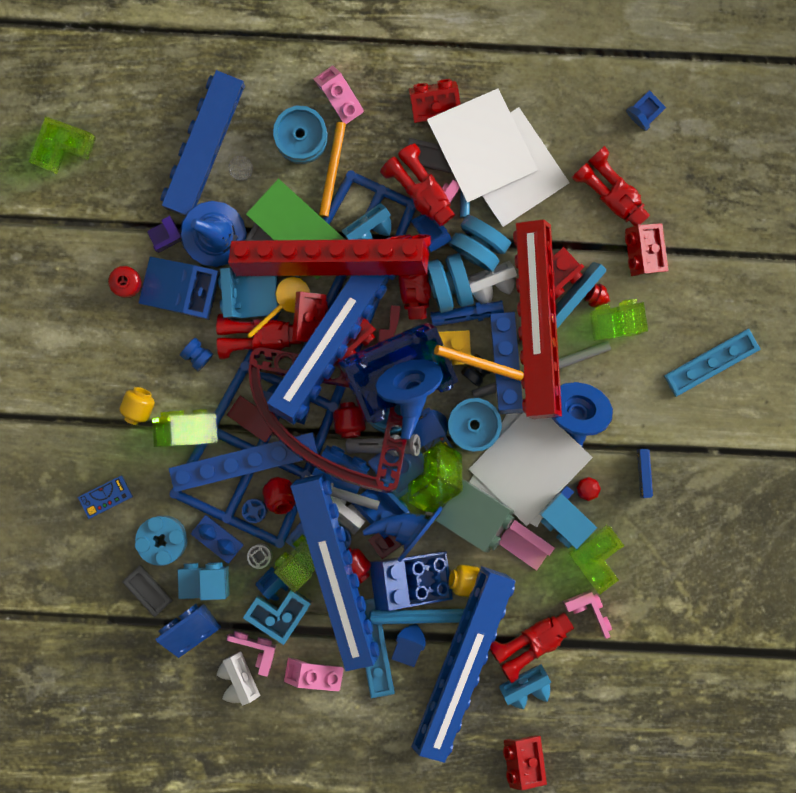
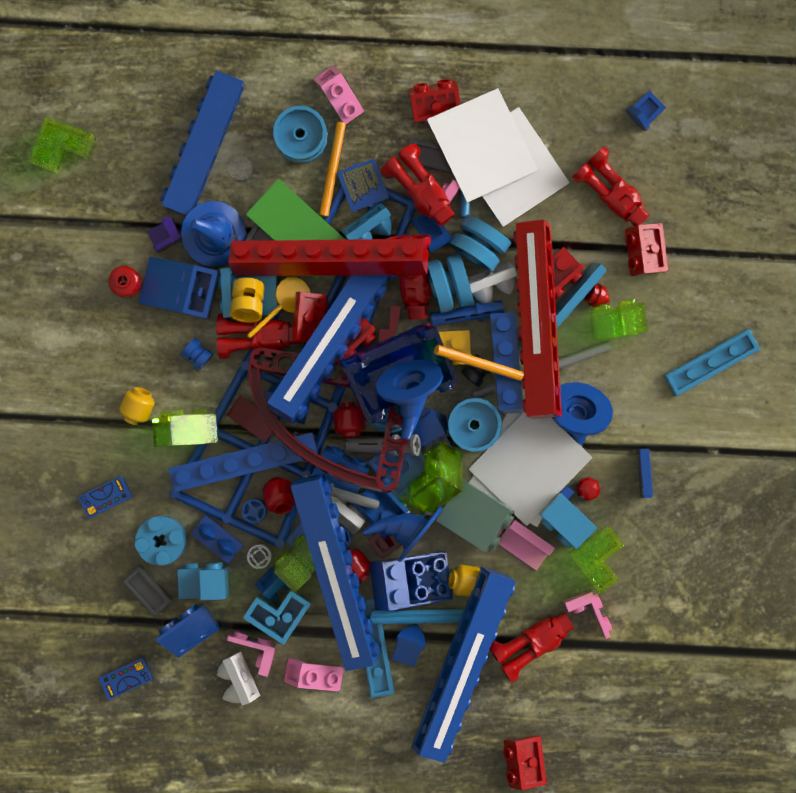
(125, 678): none -> blue tile
(247, 300): none -> yellow wheel
(363, 185): none -> piece
(533, 681): dark azure tile -> none

